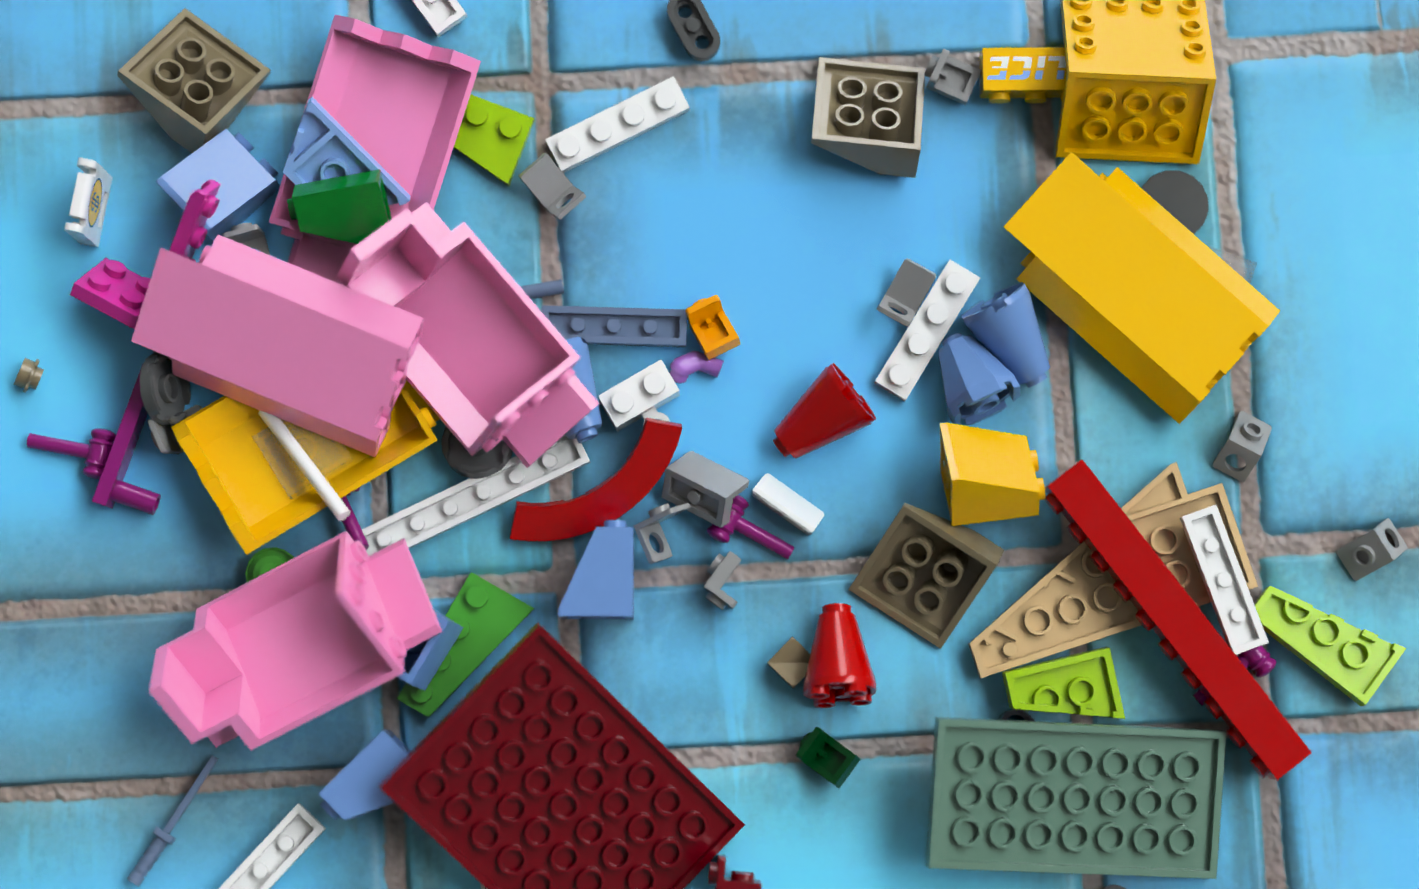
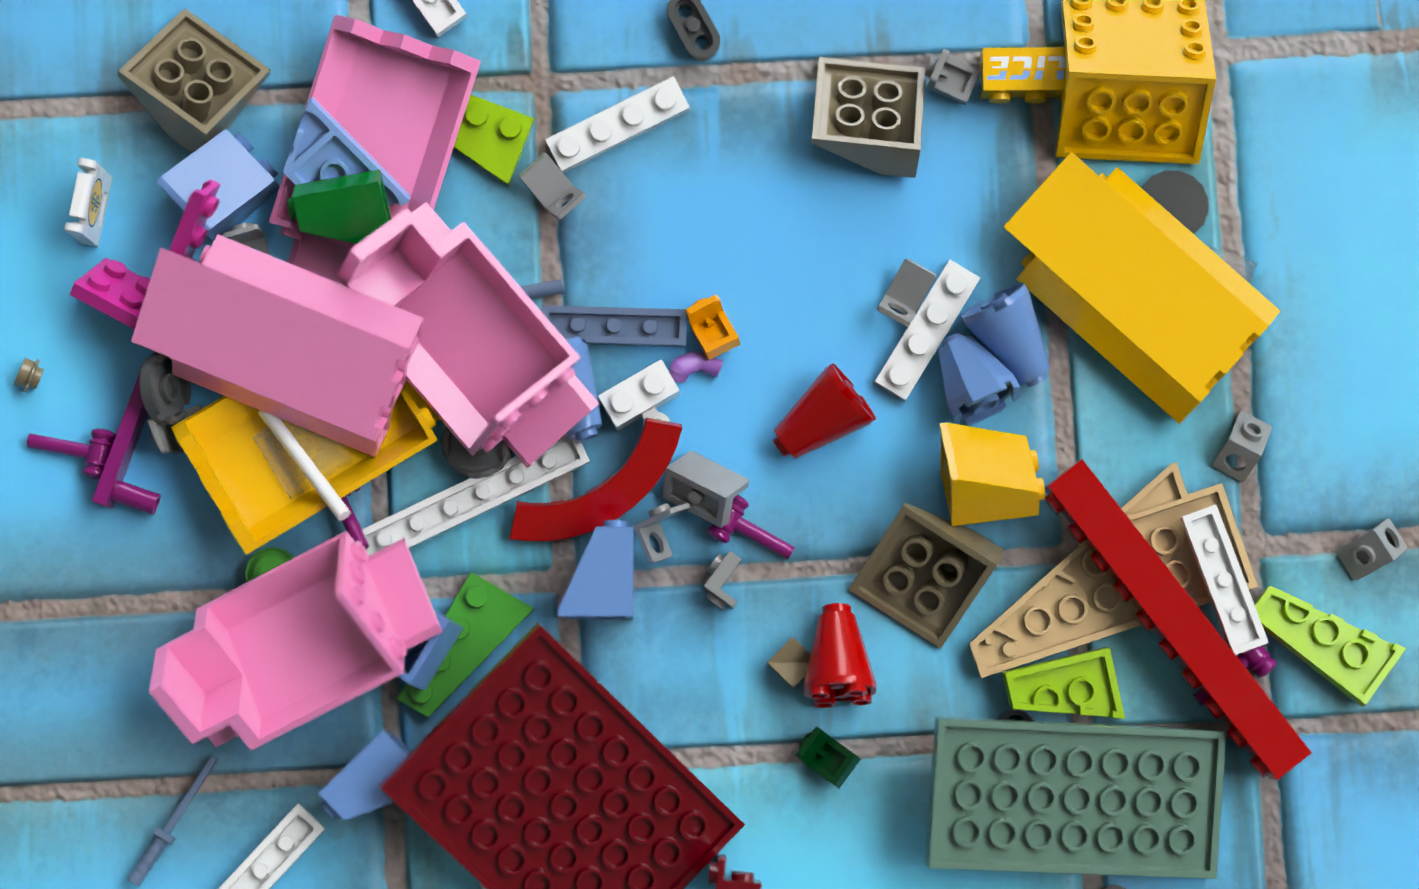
(787, 504): white slope -> none

